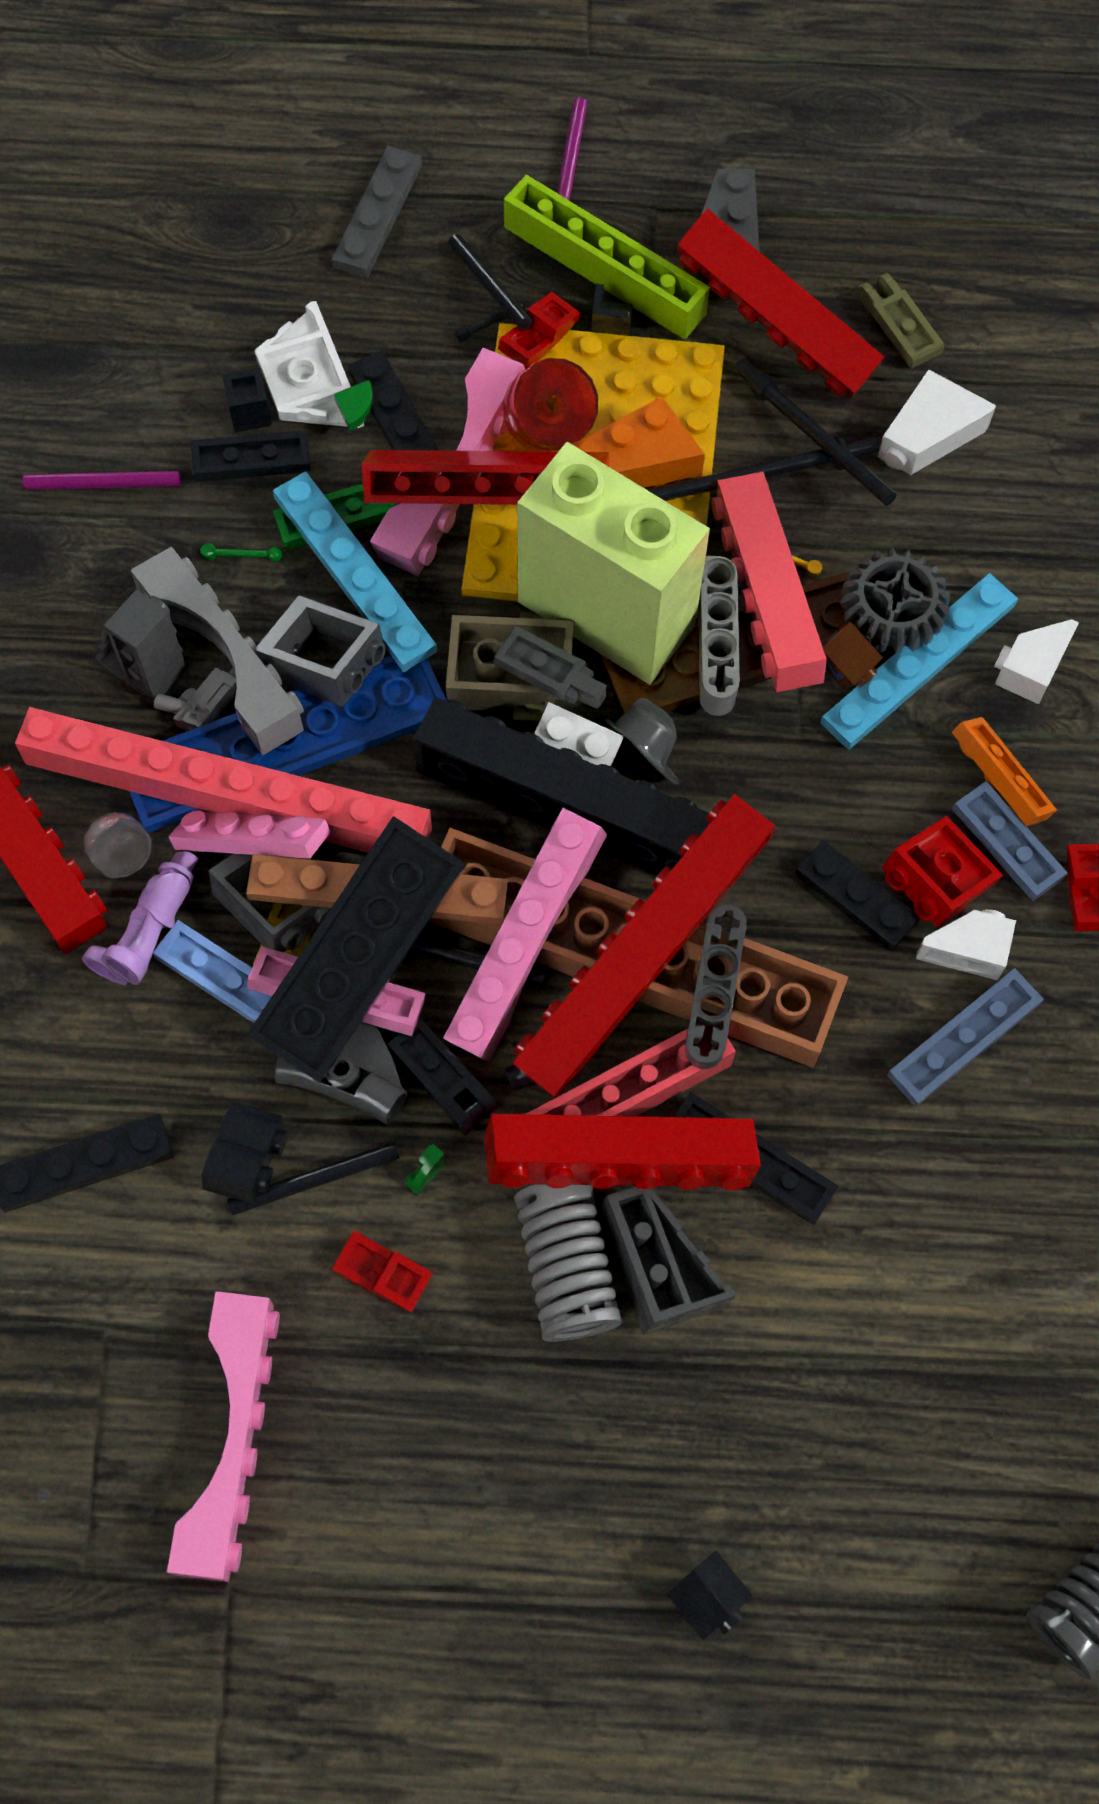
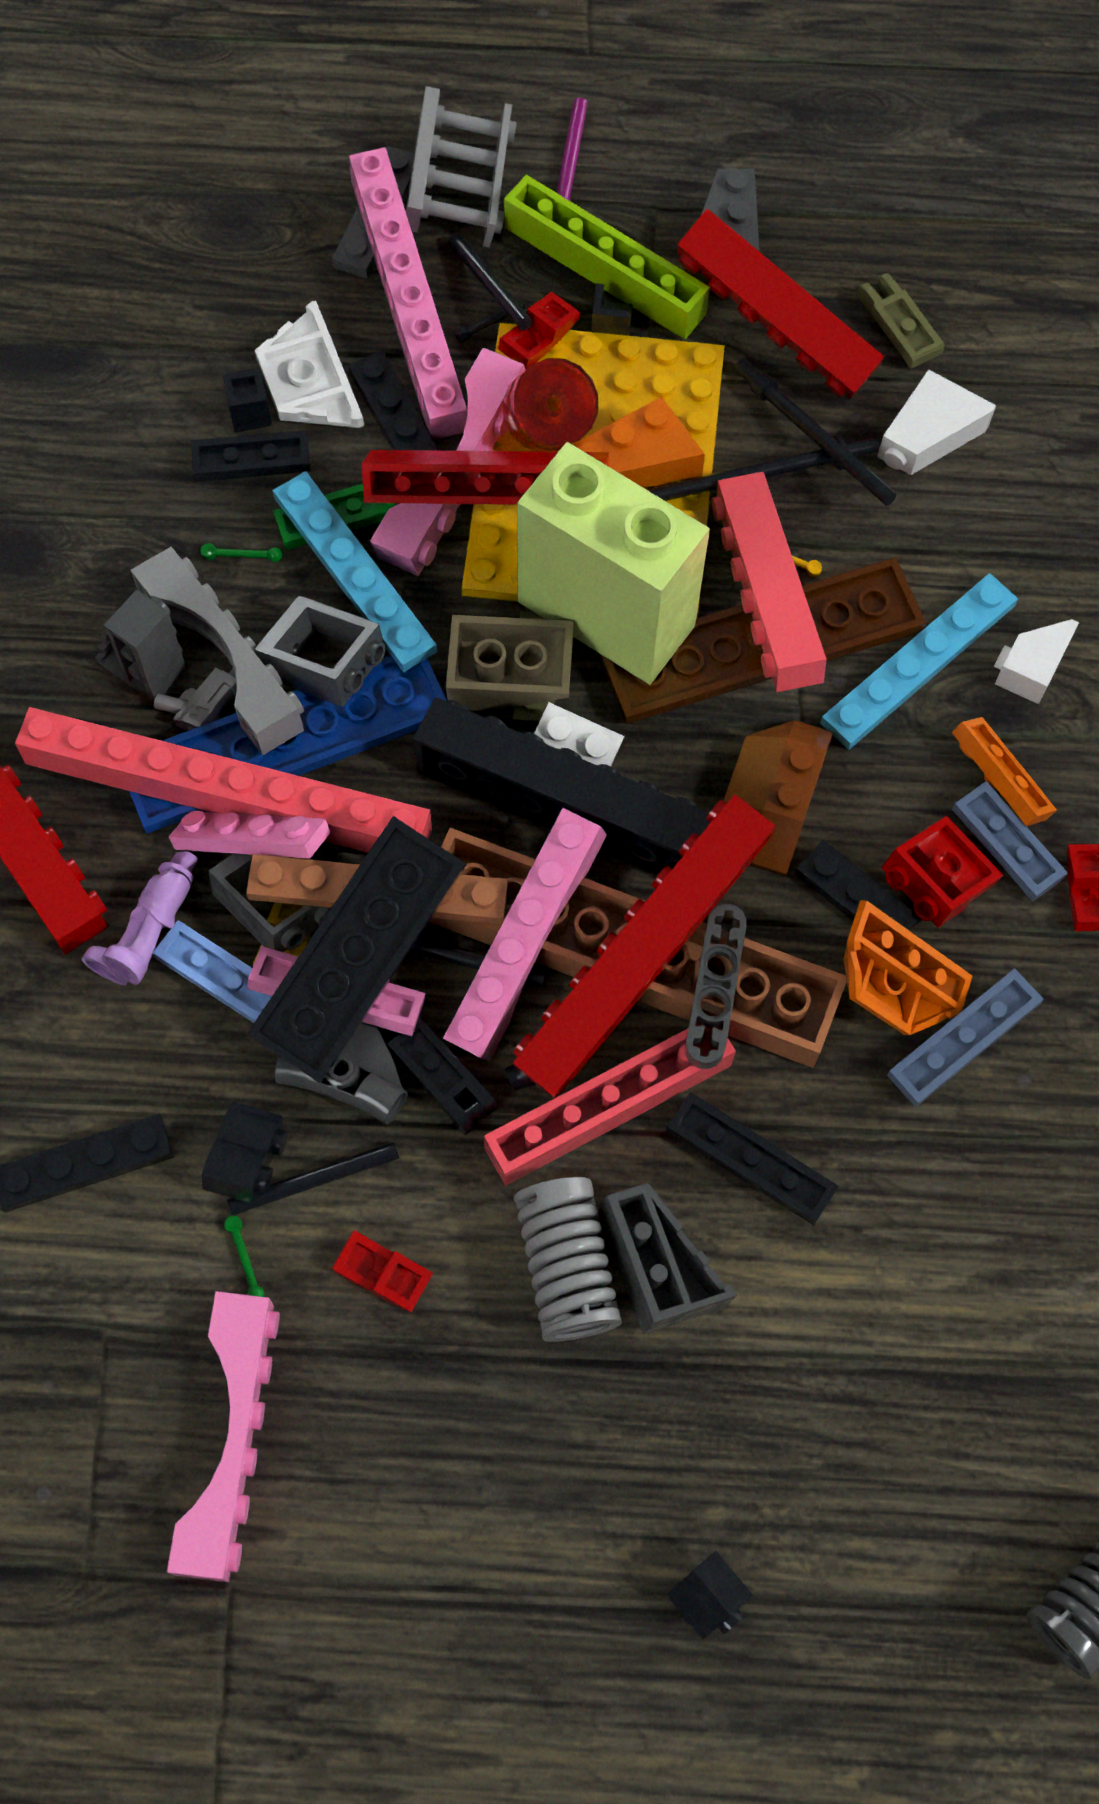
(101, 480): magenta bar -> none
(117, 845): clear hair -> none
(234, 1226): none -> green hinge
(355, 403): green tile -> none
(408, 294): none -> bright pink brick
(426, 175): none -> light grey fence
(431, 1162): green tile -> none
(549, 668): dark grey hinge -> none
(620, 1151): red brick -> none
(650, 732): dark grey piece -> none
(718, 636): light grey beam -> none
(778, 779): none -> dark orange wedge
(850, 657): reddish brown brick -> none
(900, 974): none -> orange wedge
(920, 600): dark grey gear -> none
(972, 944): white slope -> none

